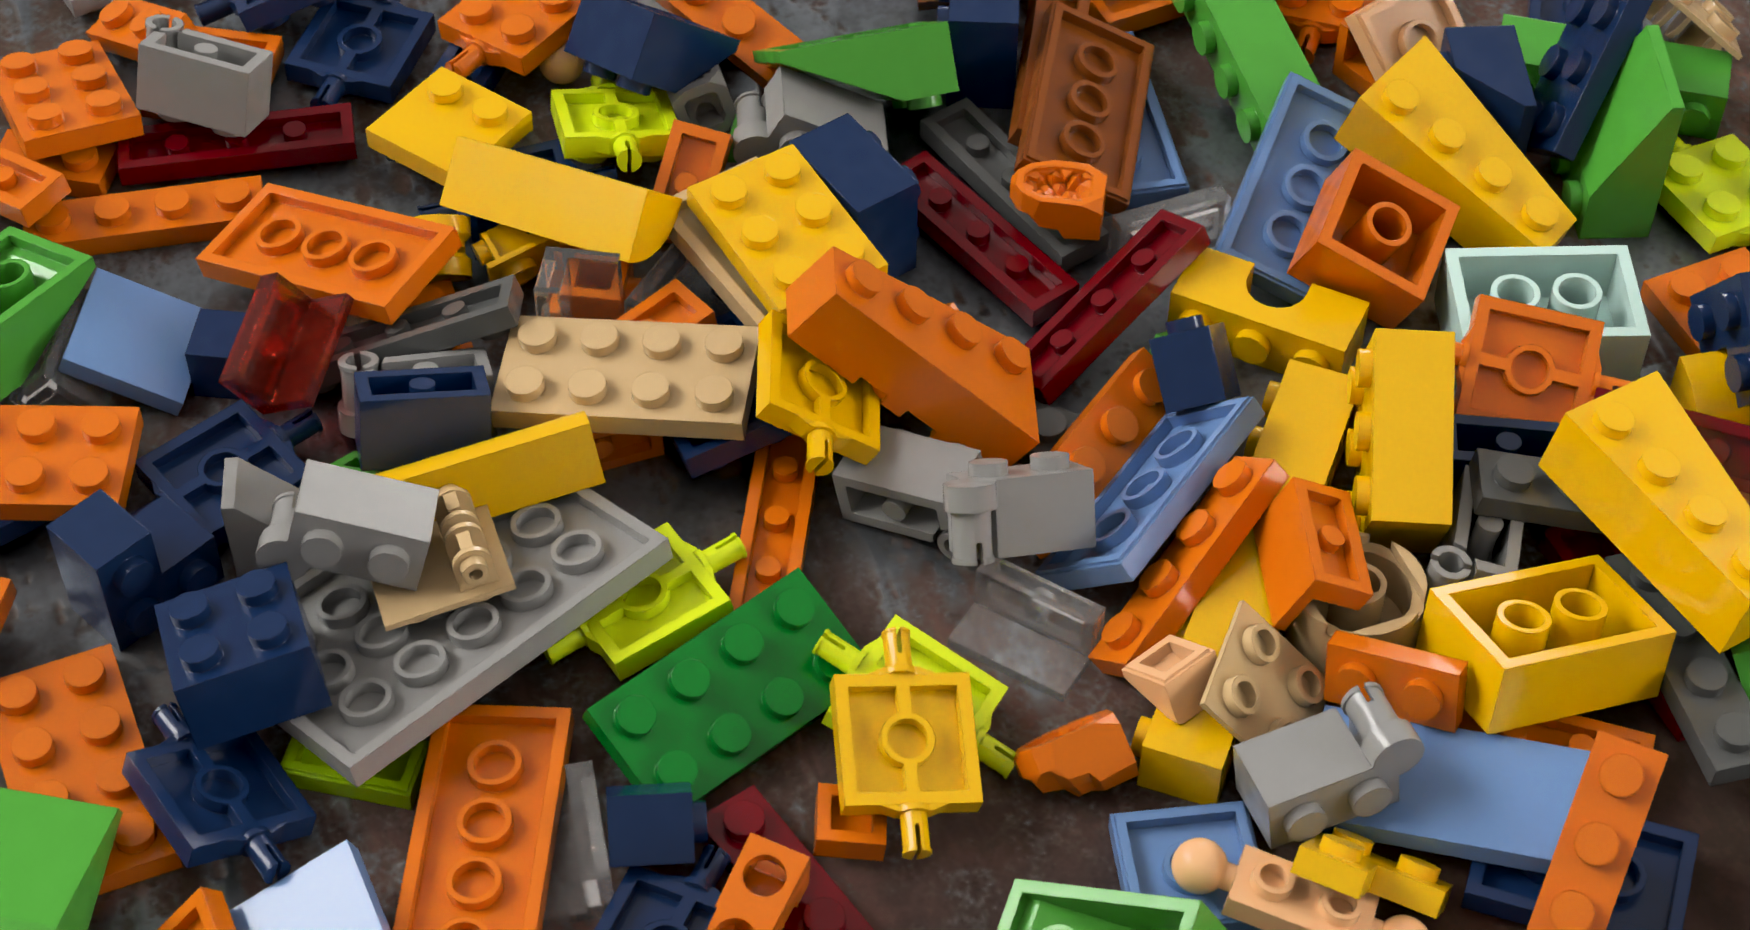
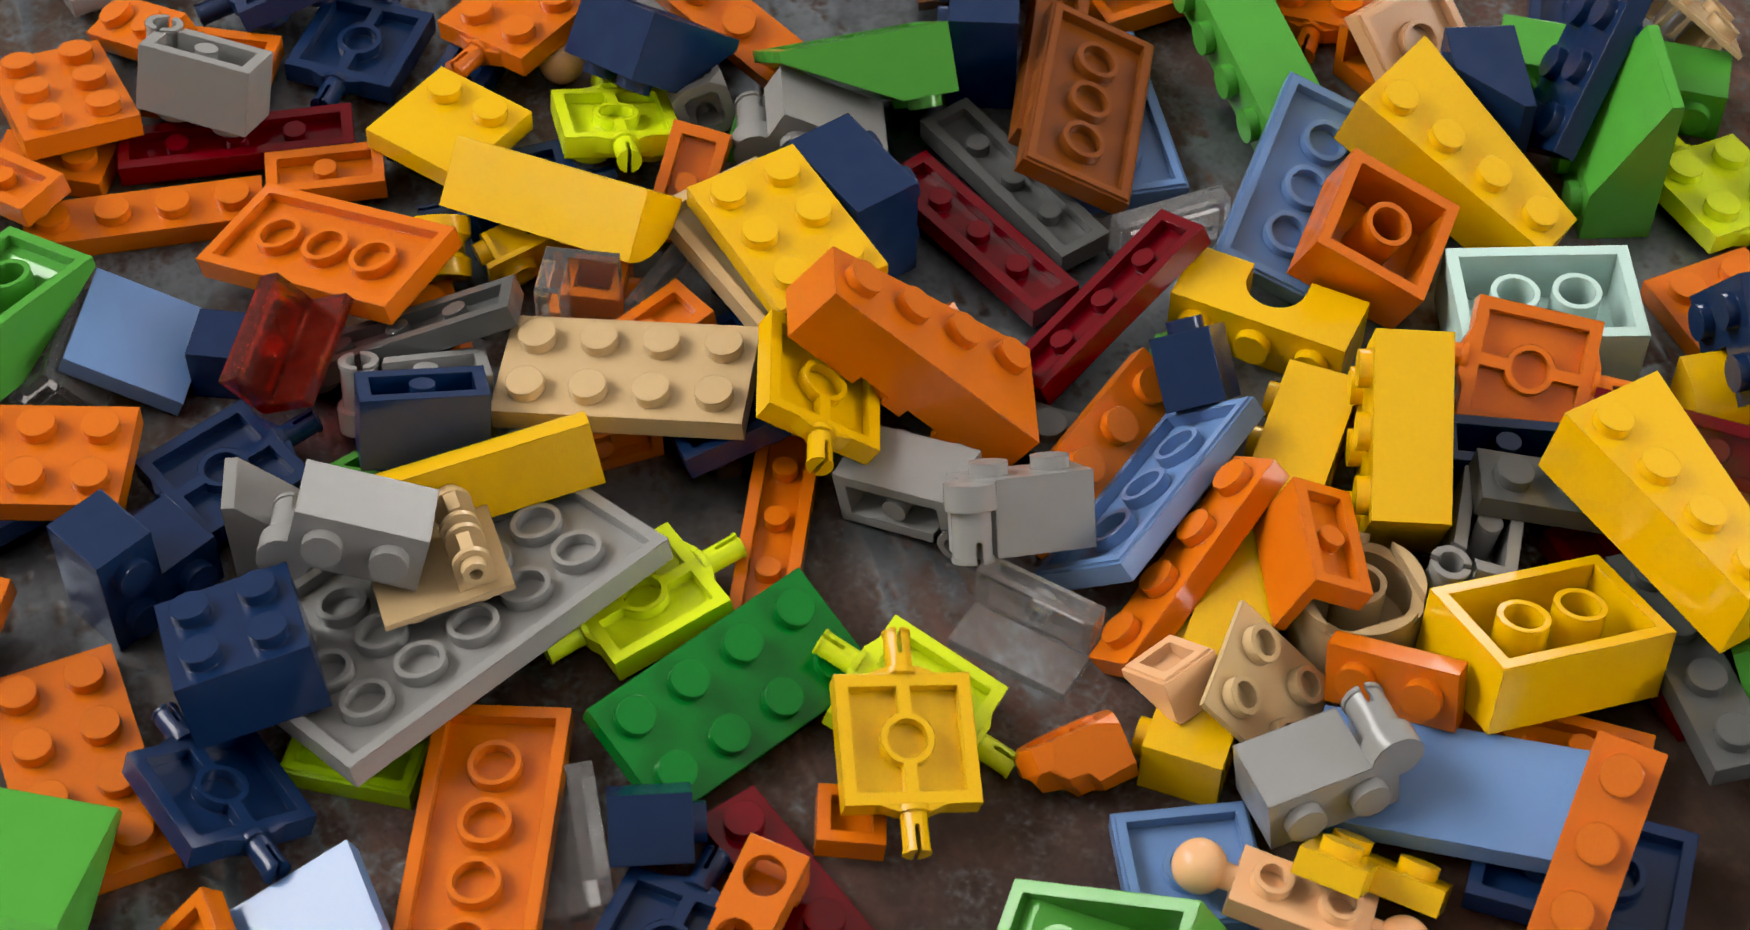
(333, 171): none -> orange plate
(1062, 197): orange rock -> none

